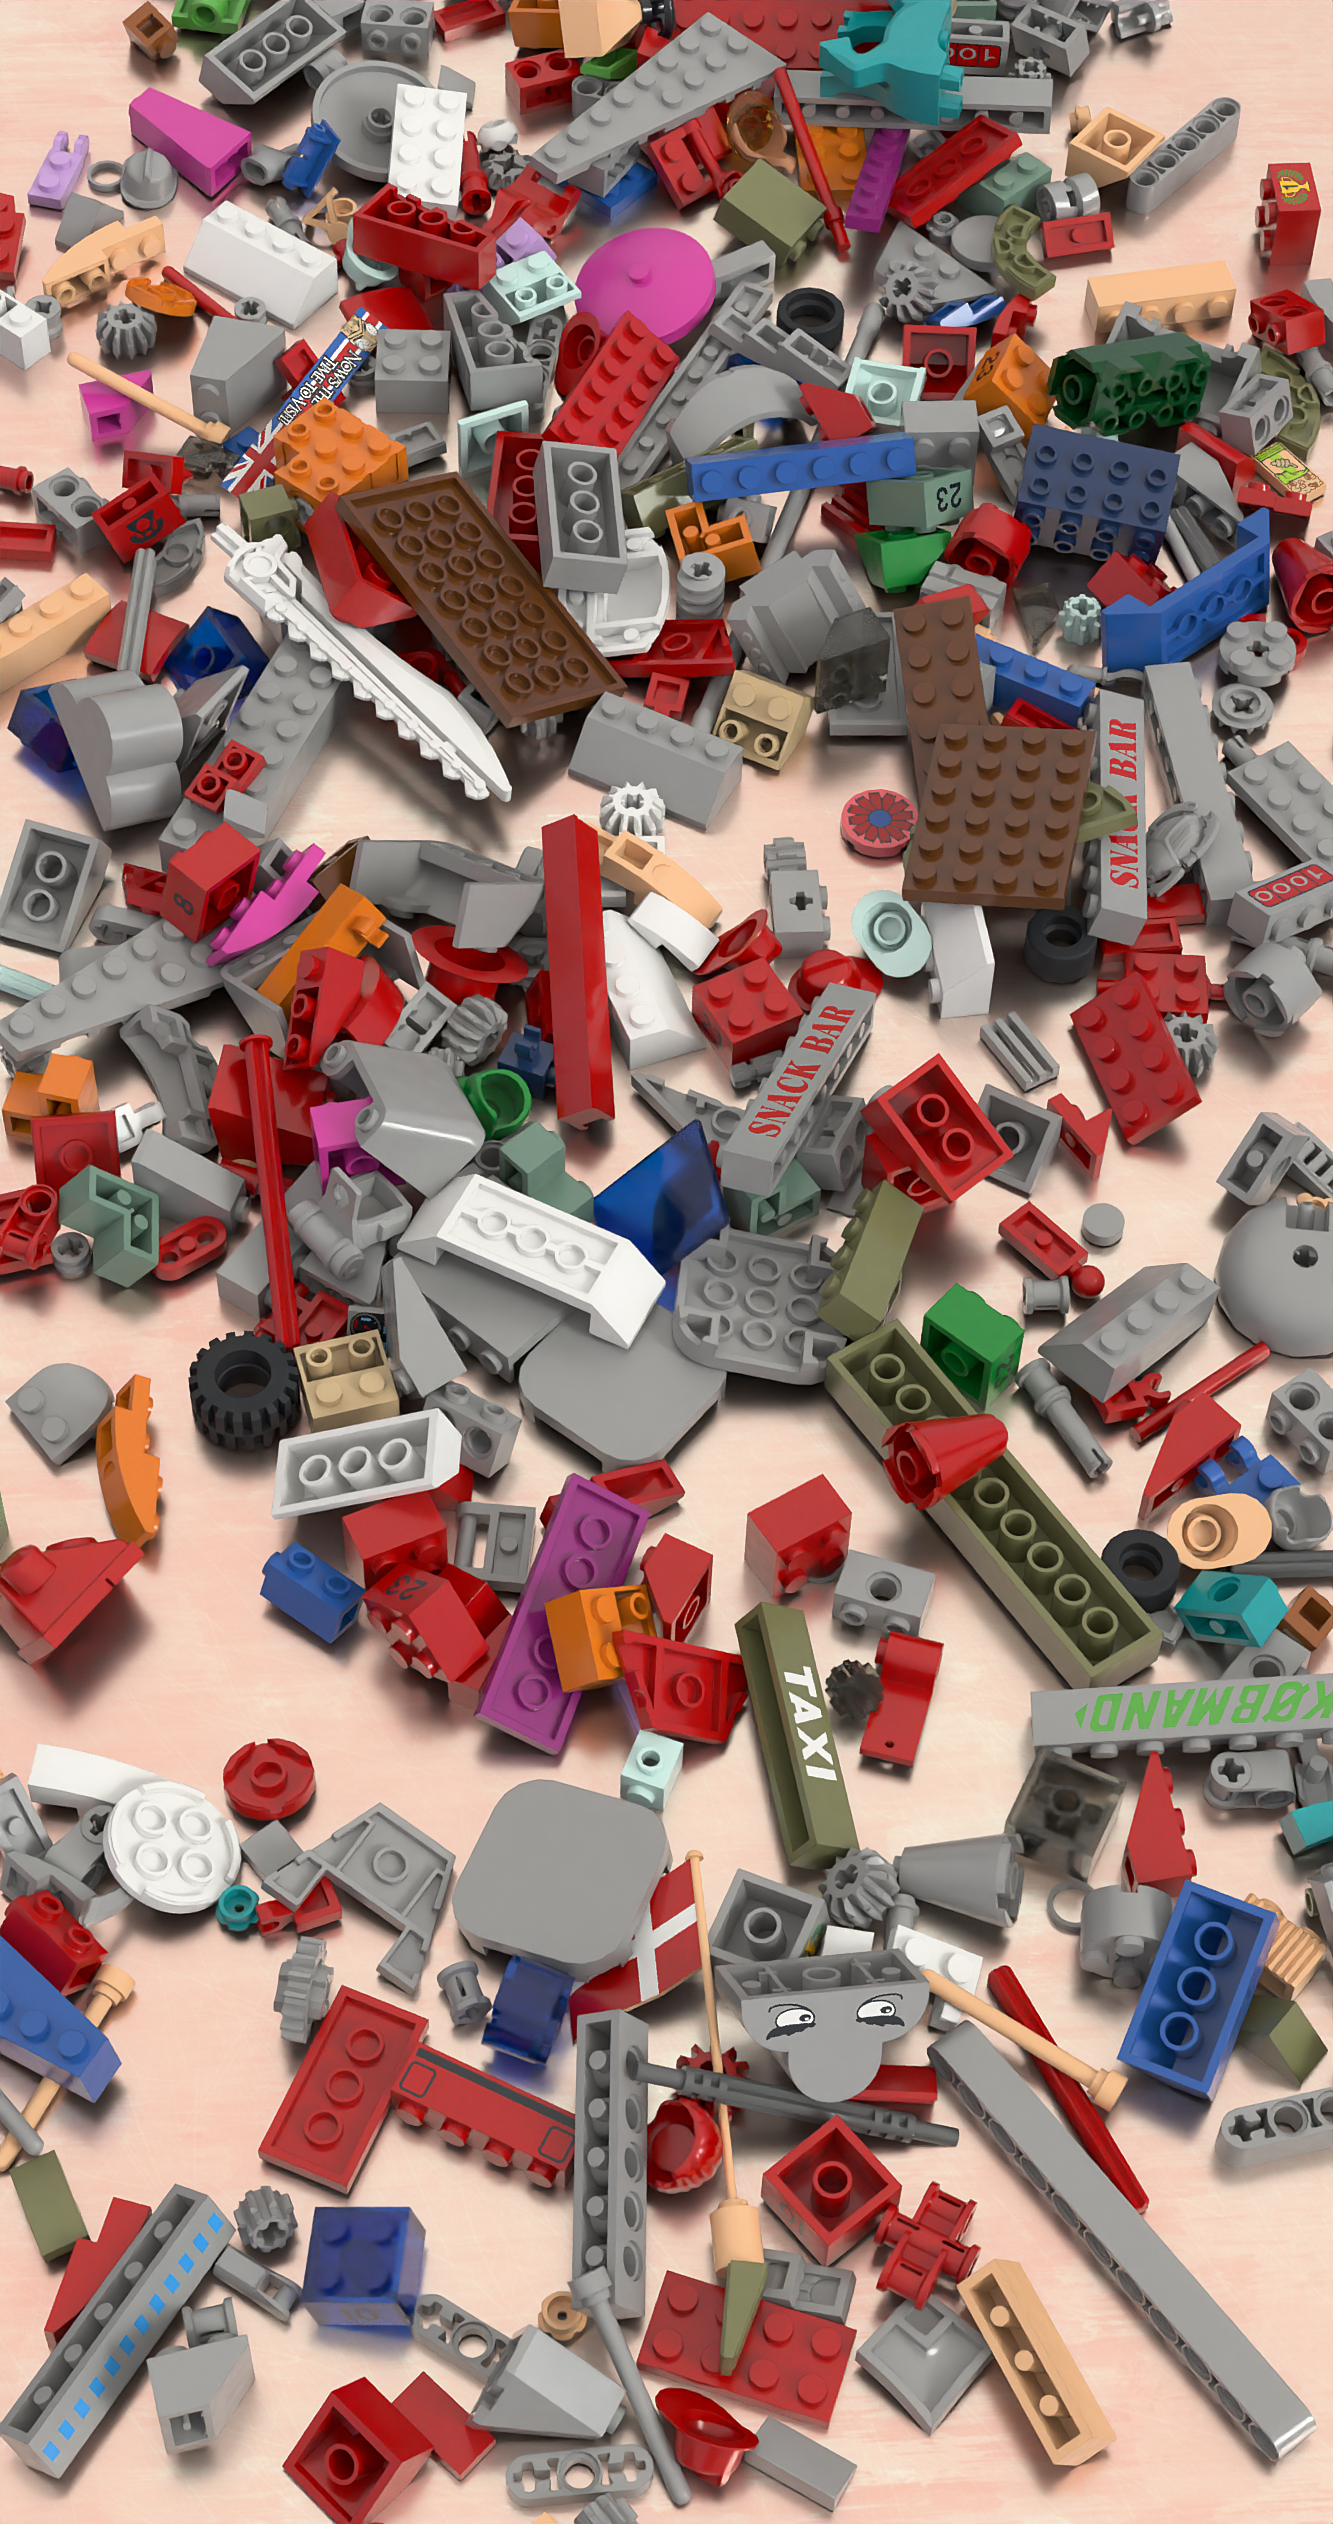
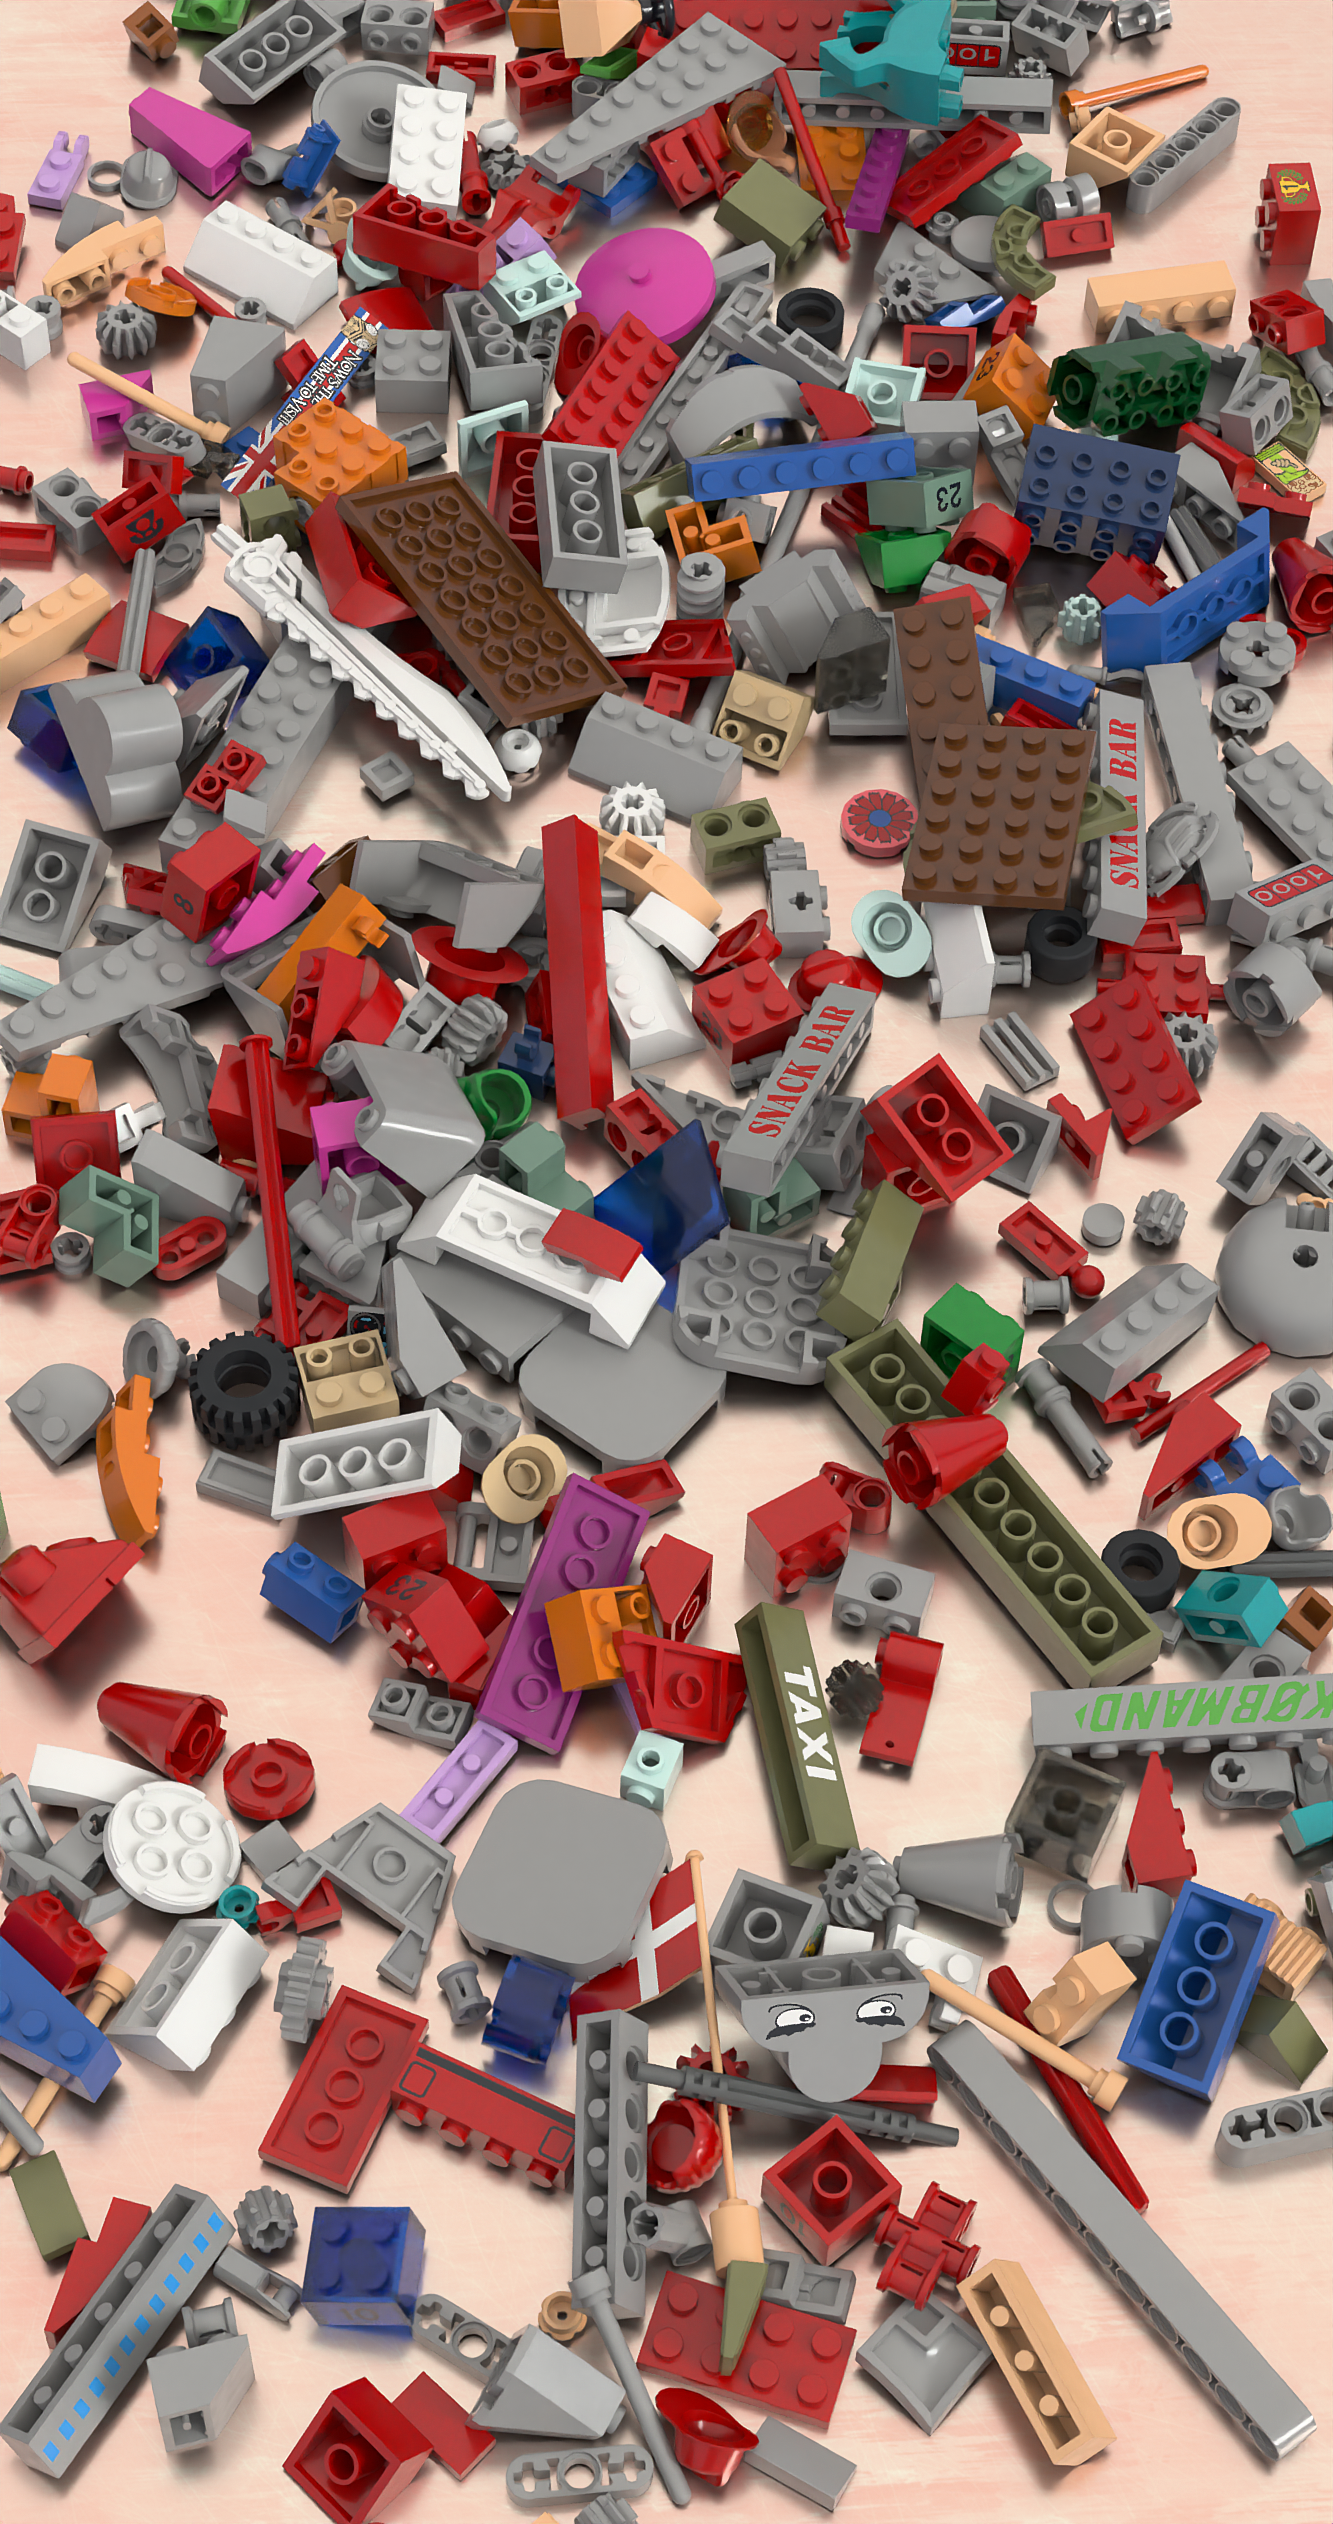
(148, 432): none -> light grey beam
(156, 1354): none -> light grey hair
(166, 1726): none -> red cone
(188, 1993): none -> white slope
(238, 1482): none -> light grey tile
(387, 775): none -> light grey plate
(416, 1714): none -> light grey slope
(460, 1780): none -> lavender plate
(473, 66): none -> red tile
(518, 750): none -> white plate
(523, 1478): none -> tan piece
(593, 1243): none -> red slope
(636, 1126): none -> red brick
(672, 2230): none -> light grey piece
(733, 834): none -> olive brick
(857, 1492): none -> red piece
(977, 1381): none -> red brick
(1012, 969): none -> light grey bush
(1071, 98): none -> orange piece
(1081, 1996): none -> light nougat brick
(1160, 1217): none -> light grey gear

